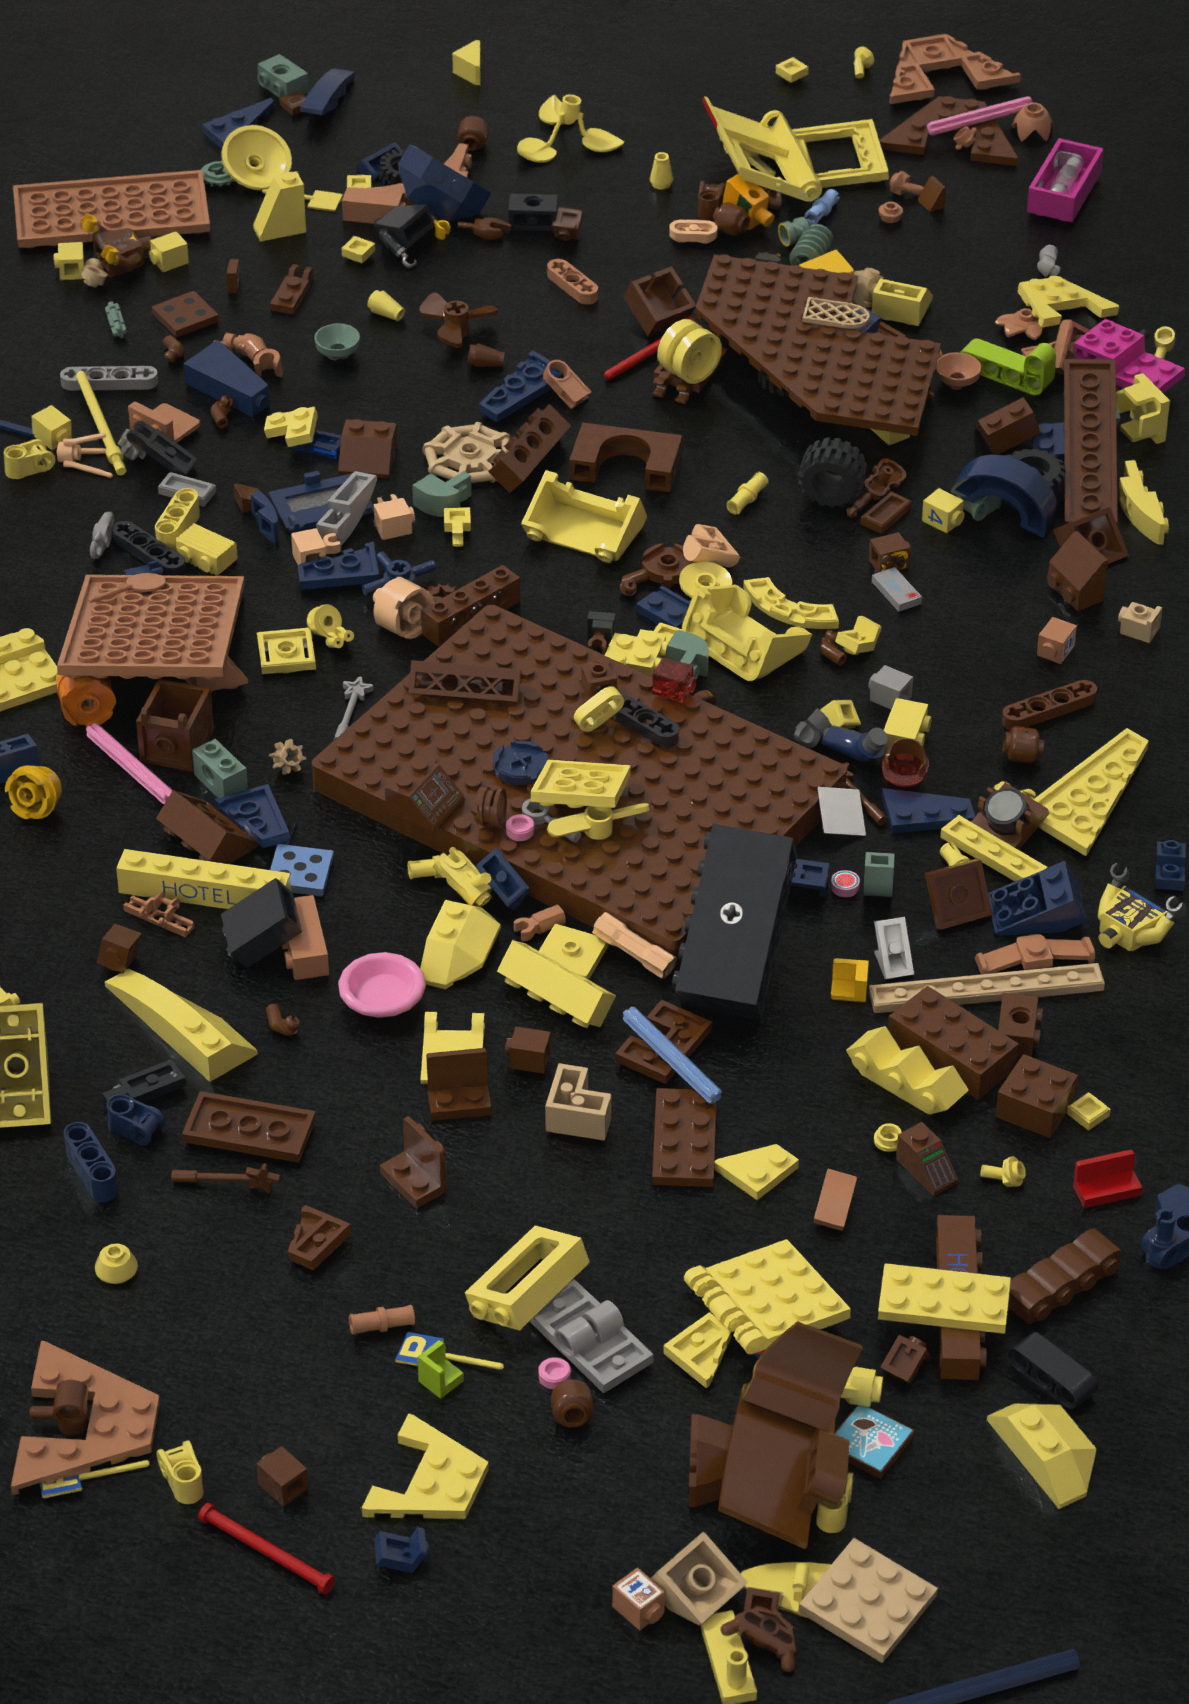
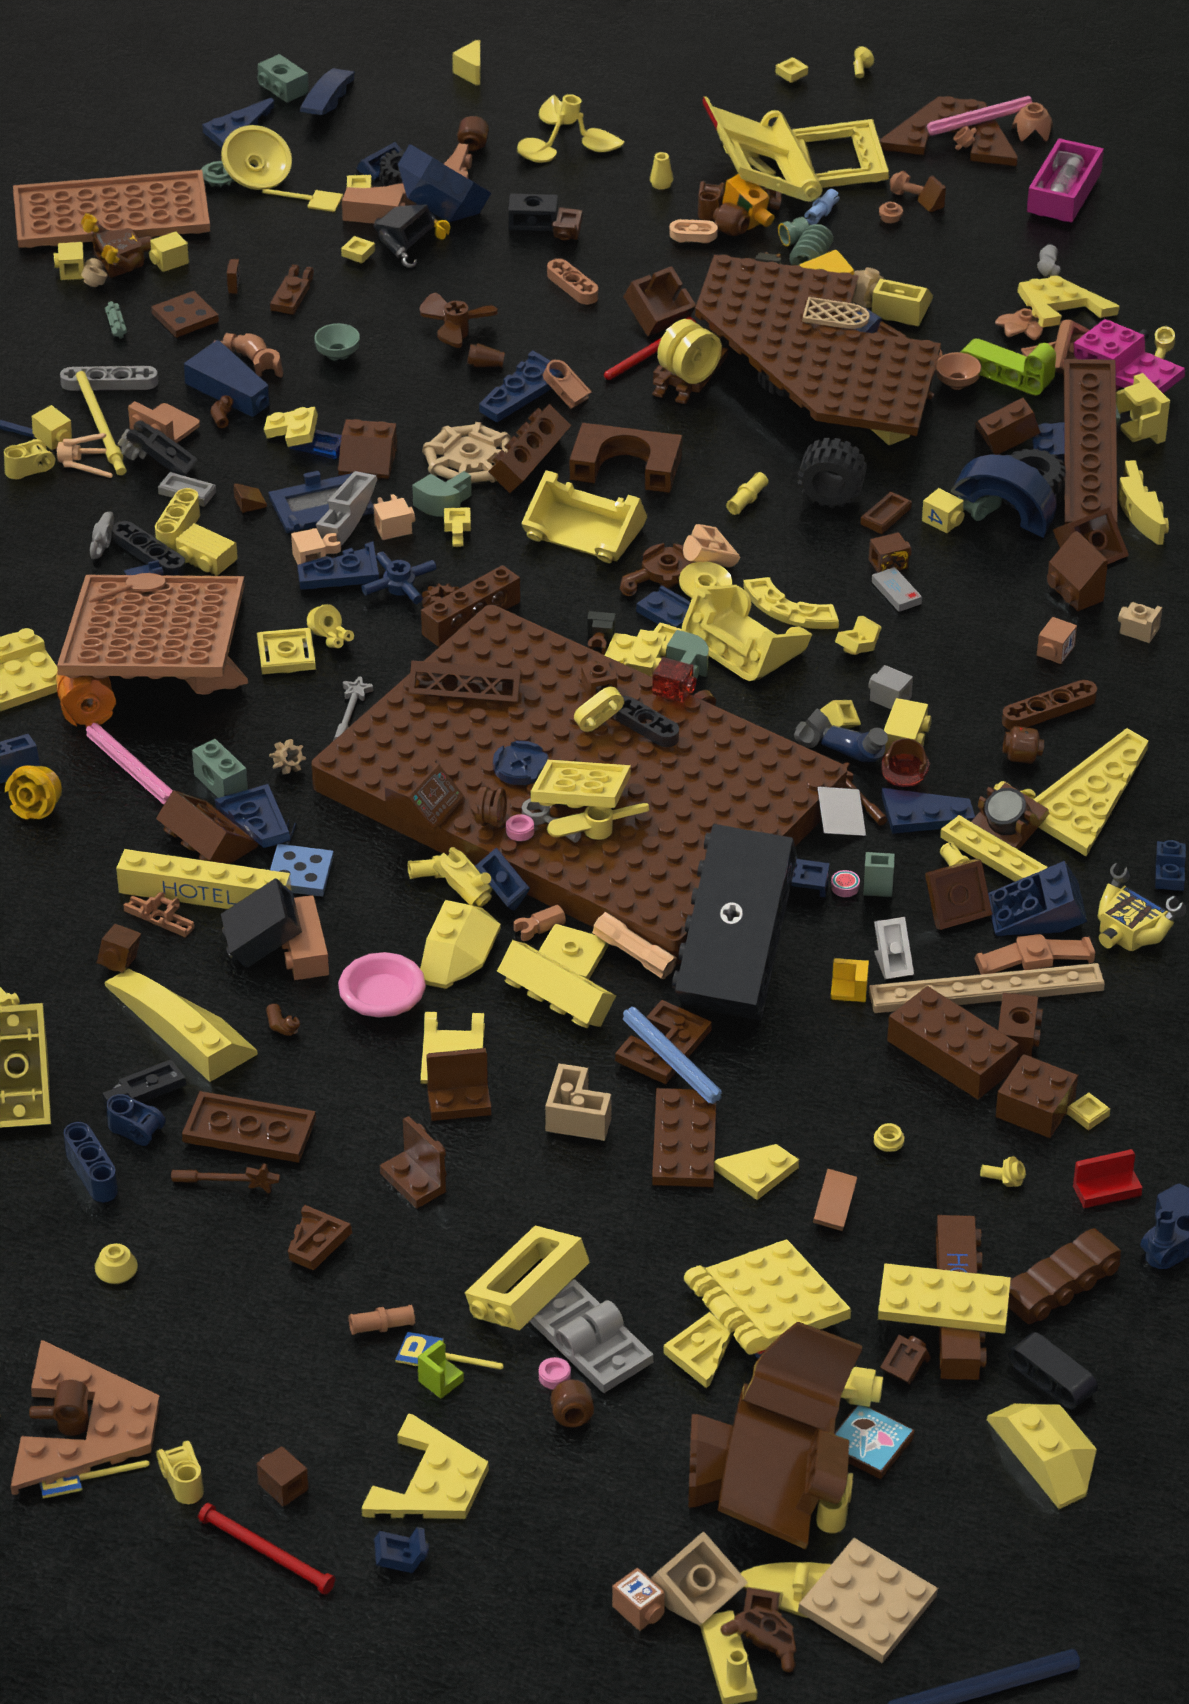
(174, 723): reddish brown container -> none
(176, 349): reddish brown arm -> none
(266, 514): dark blue slope -> none
(282, 208): light yellow slope -> none
(292, 102): reddish brown tile -> none
(385, 305): light yellow cone -> none
(400, 606): light nougat brick -> none
(487, 228): reddish brown hand -> none
(529, 1049): reddish brown brick -> none
(829, 649): reddish brown arm -> none
(887, 475): reddish brown piece -> none
(906, 1072): light yellow brick -> none
(925, 1159): reddish brown slope -> none
(938, 53): nougat wing -> none

